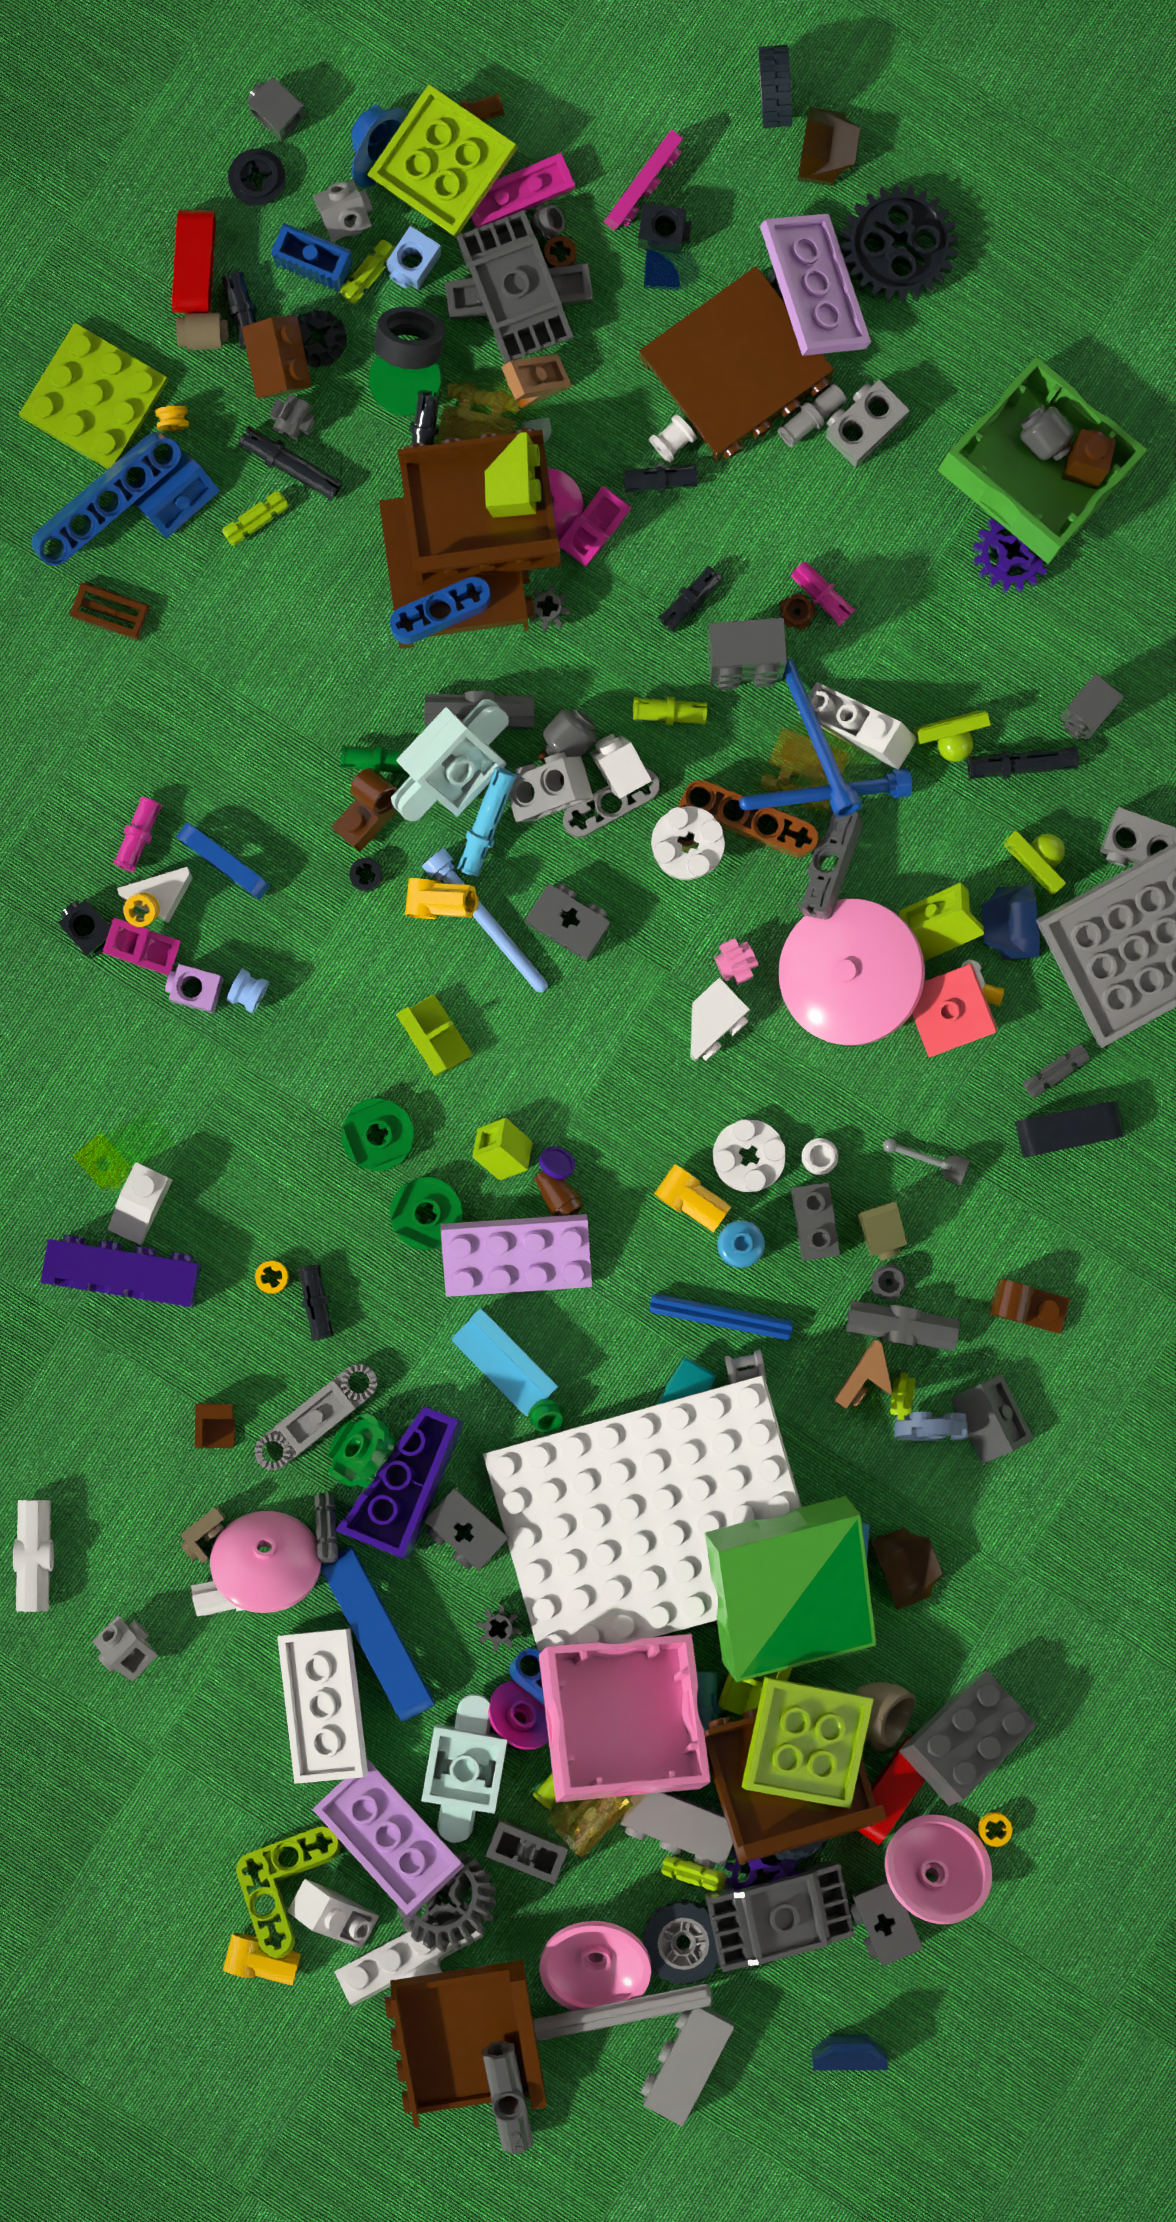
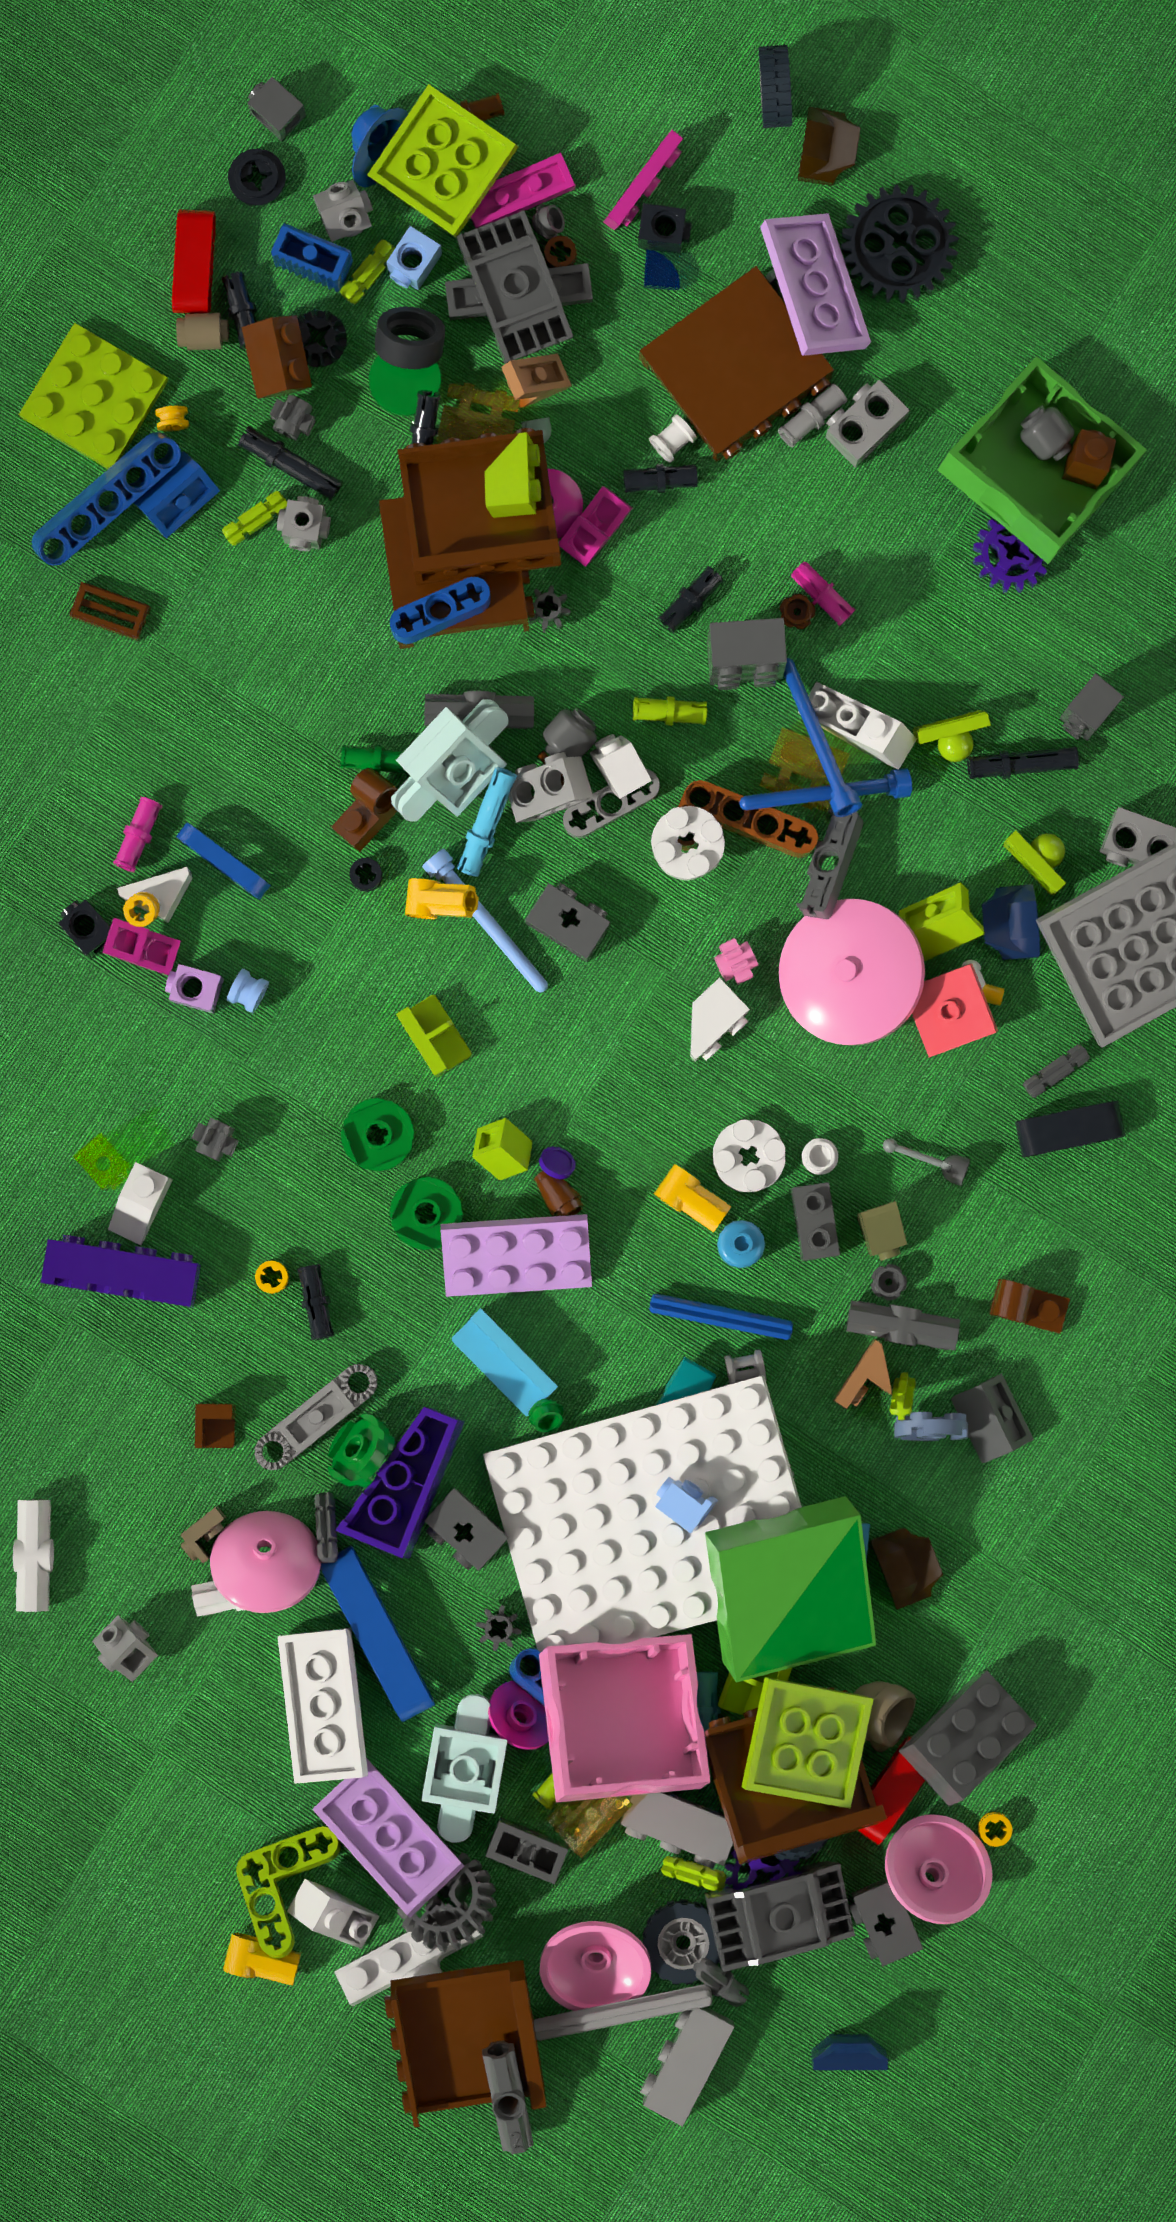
(215, 1139): none -> dark grey gear
(307, 536): none -> light grey brick
(684, 1503): none -> light blue brick
(721, 1982): none -> dark grey axle

